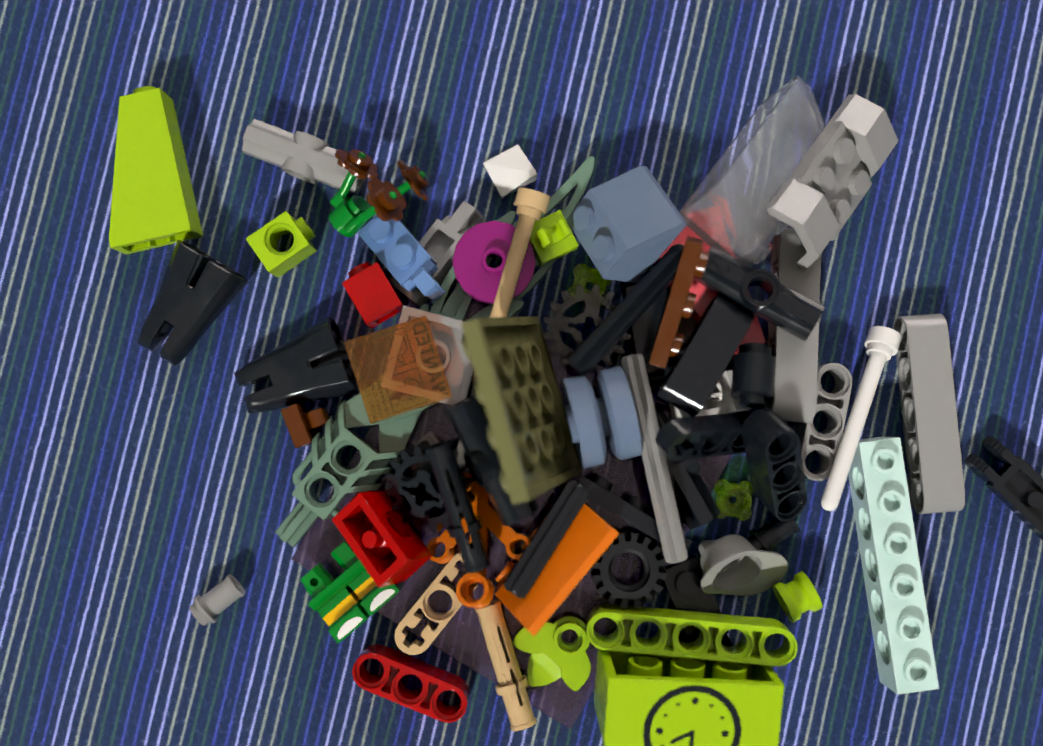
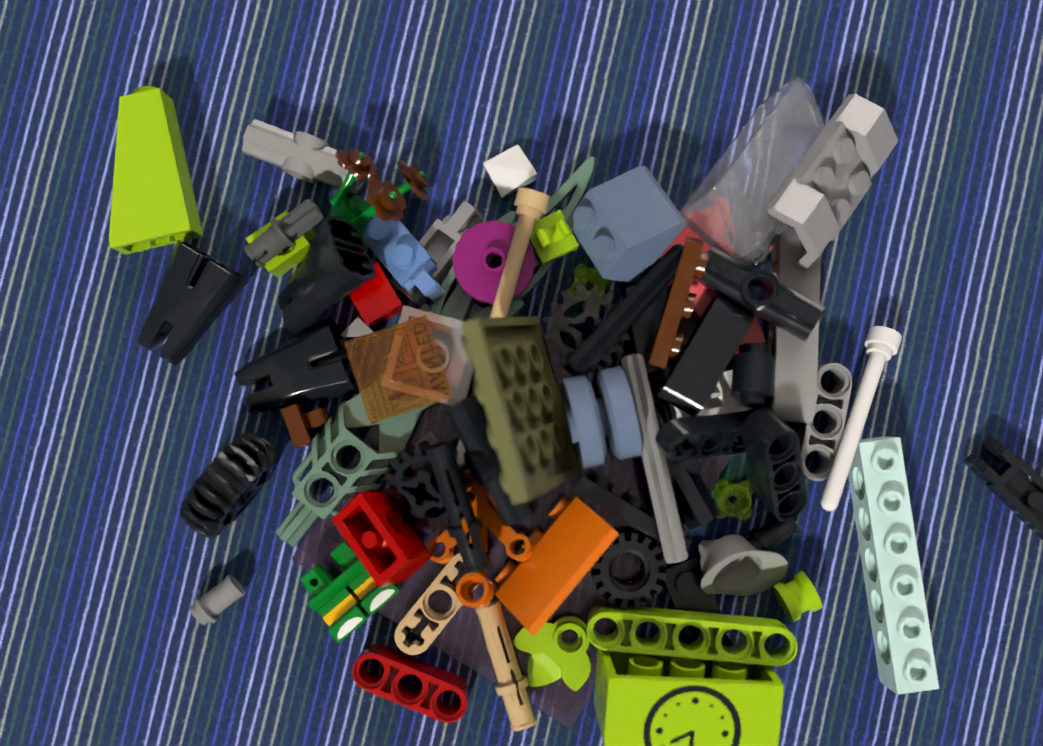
(229, 484): none -> black gear
(284, 233): none -> dark grey axle
(327, 274): none -> black piece
(356, 329): none -> light grey piece
(546, 539): black axle -> none
(929, 414): light grey beam -> none

